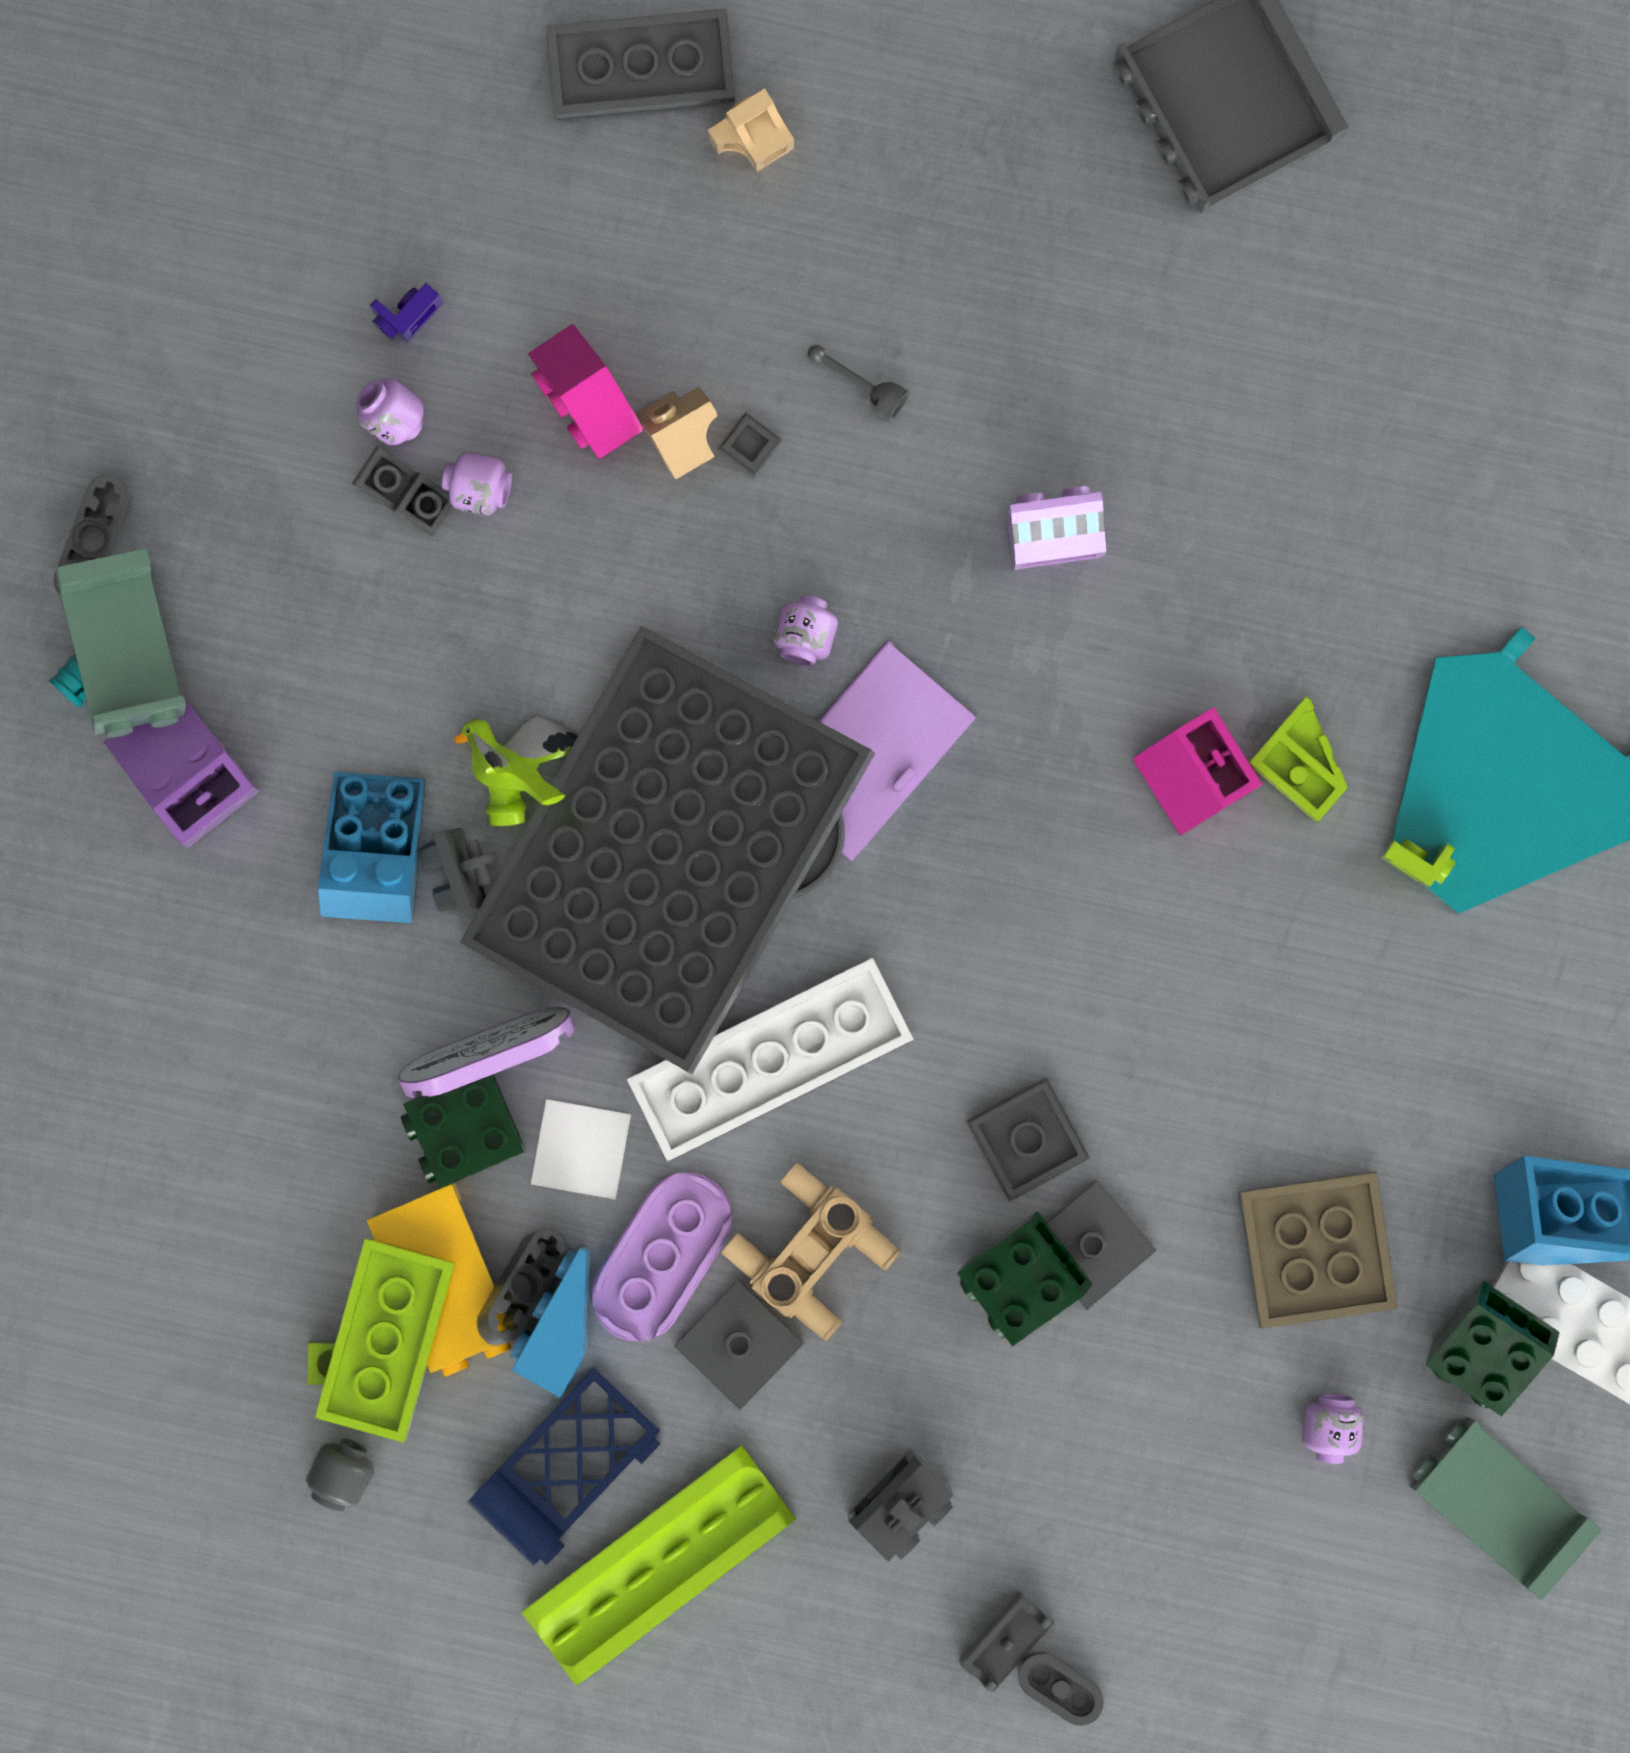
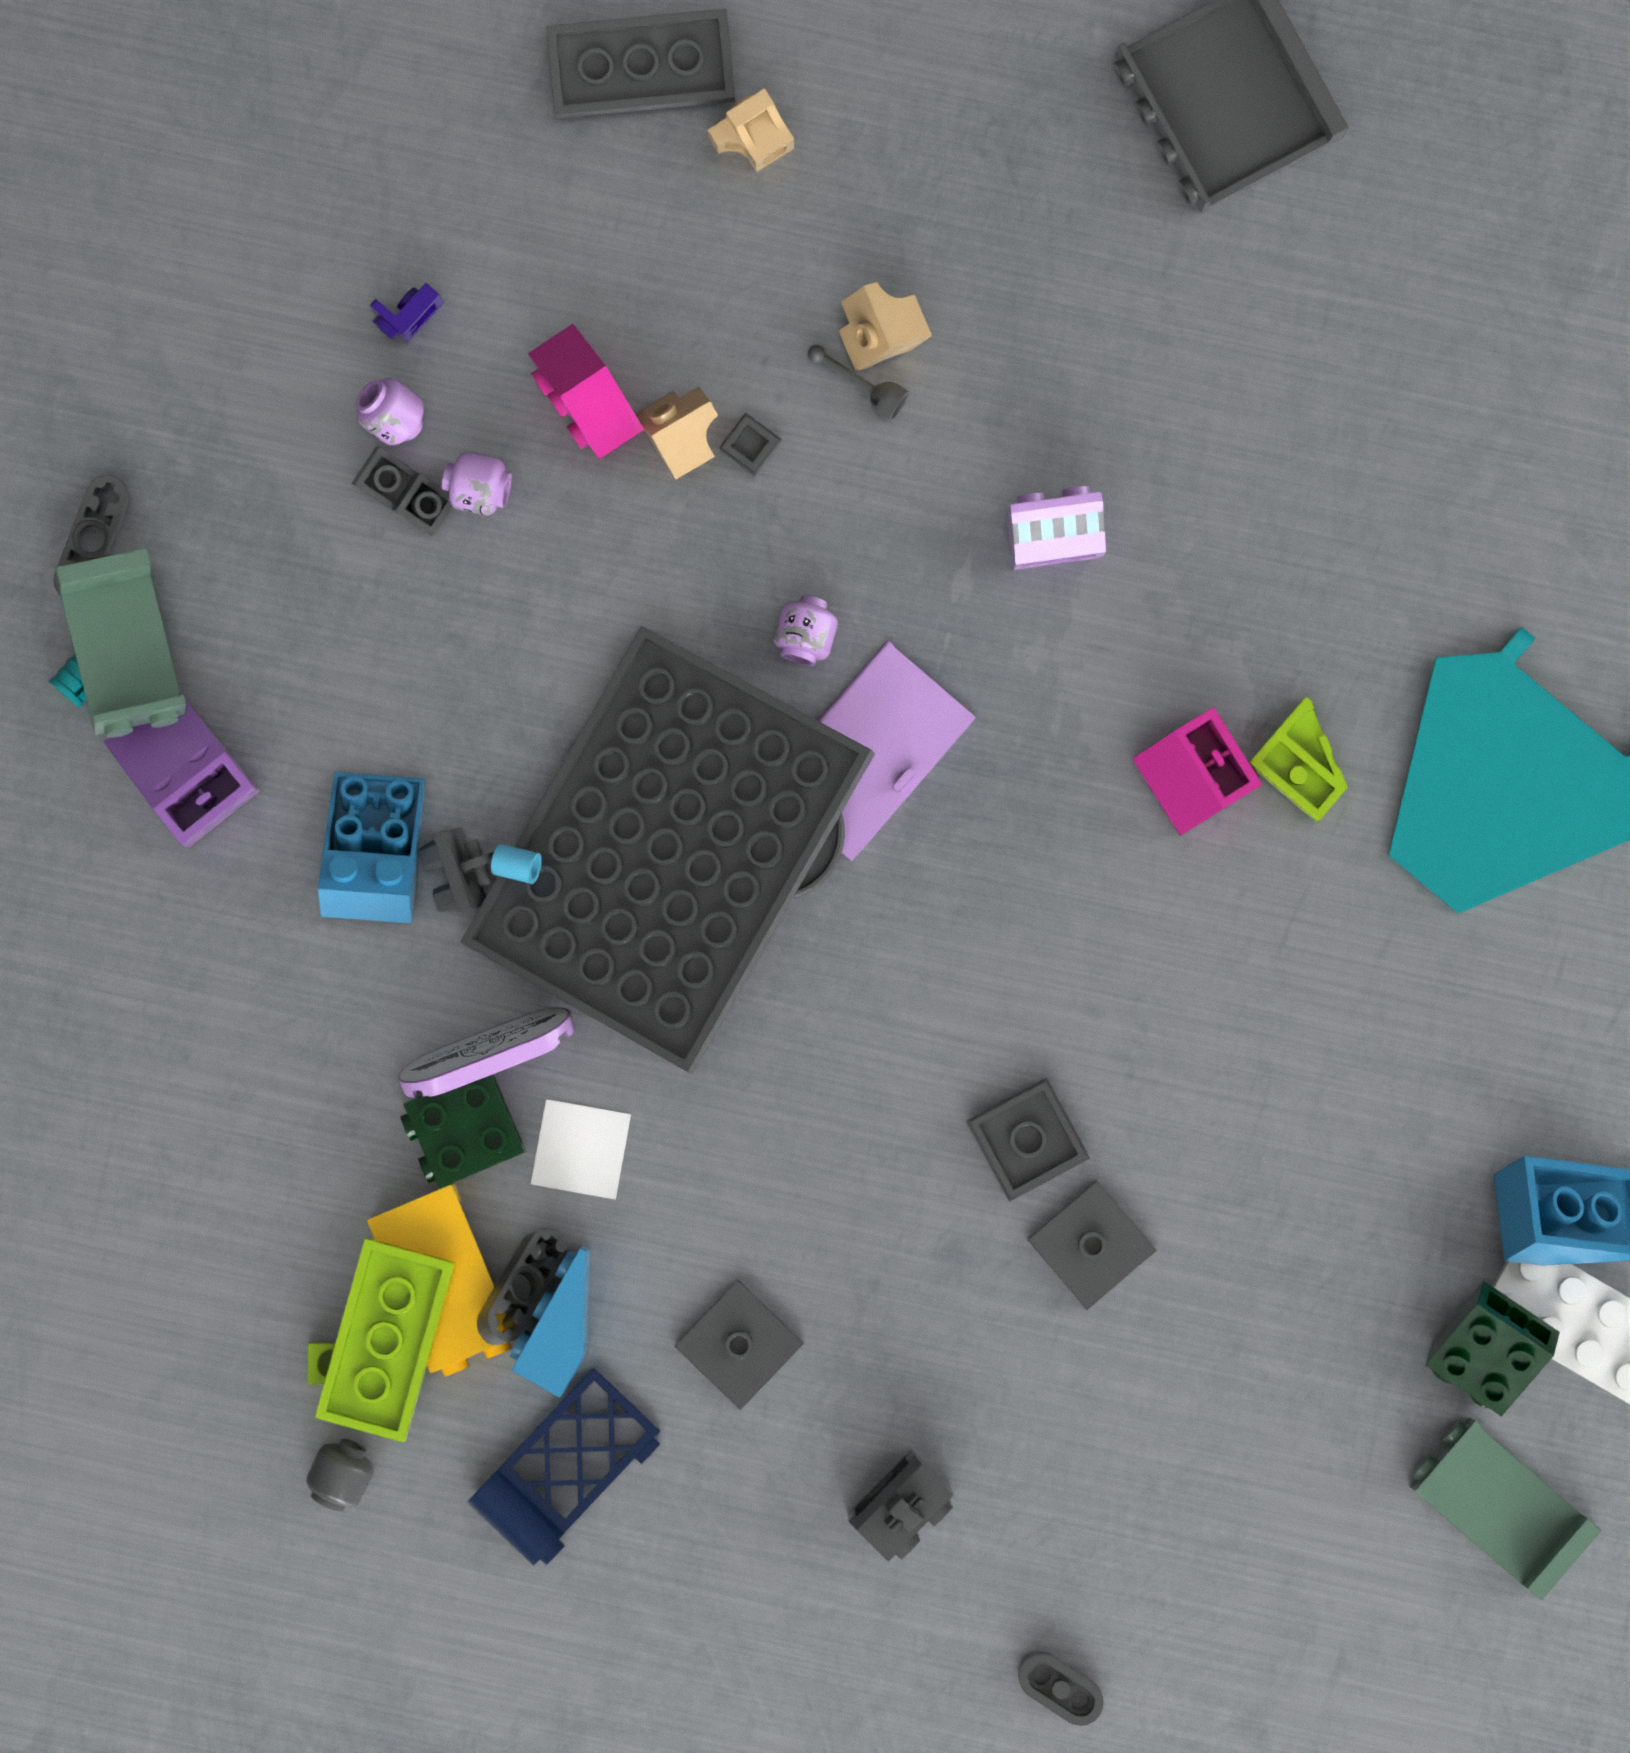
(514, 765): lime animal -> none
(516, 863): none -> medium azure hinge
(658, 1565): lime plate -> none
(661, 1256): lavender tile -> none
(772, 1059): white plate -> none
(811, 1252): tan piece -> none
(881, 326): none -> tan brick
(1005, 1642): dark grey hinge -> none
(1024, 1279): dark green brick -> none
(1318, 1250): dark tan plate -> none
(1333, 1427): lavender head -> none
(1410, 860): lime bracket -> none

